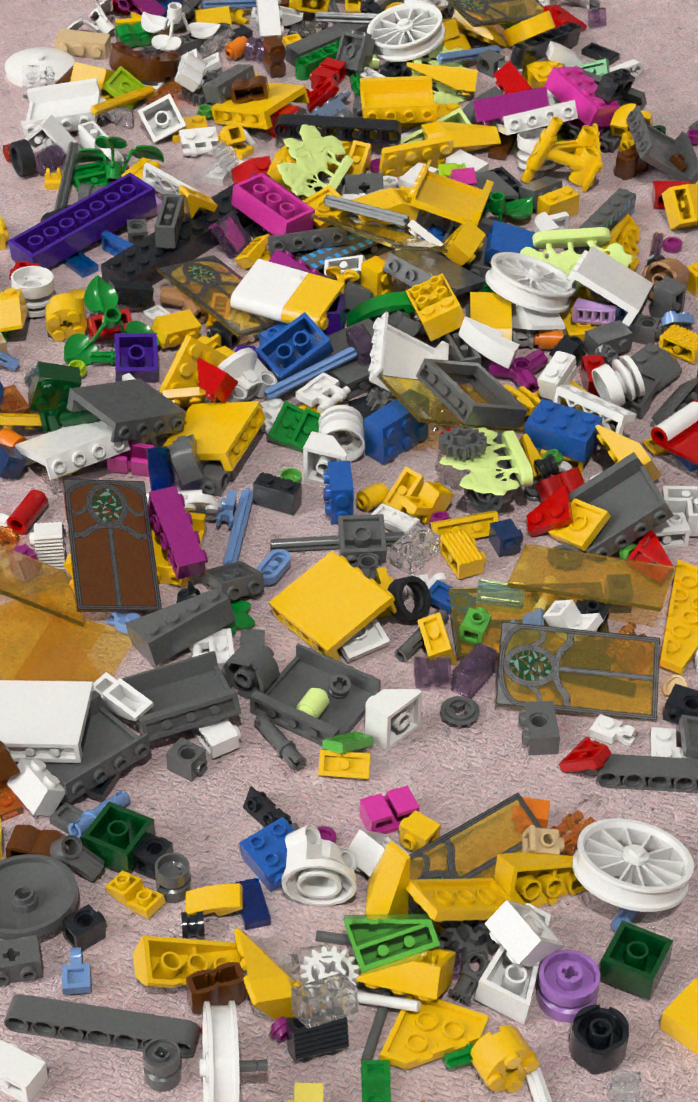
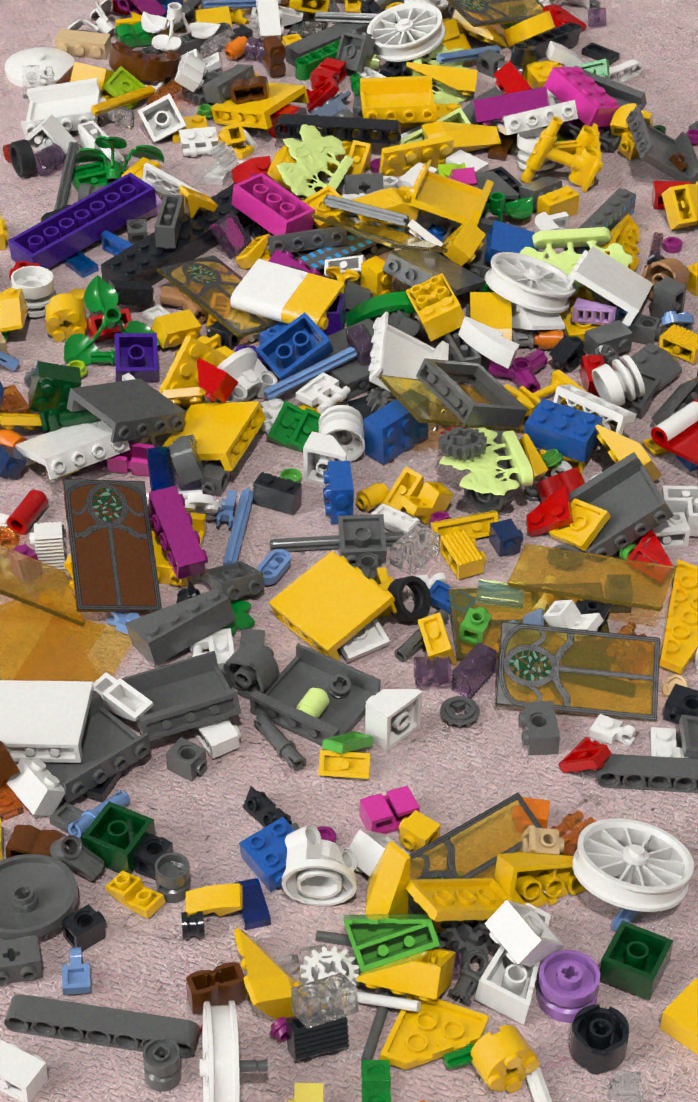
(52, 180): yellow tile -> none
(170, 960): yellow wedge -> none
(546, 467): black wheel -> none
(558, 372): white brick -> none
(615, 85): black brick -> none
(629, 164): reddish brown brick -> none

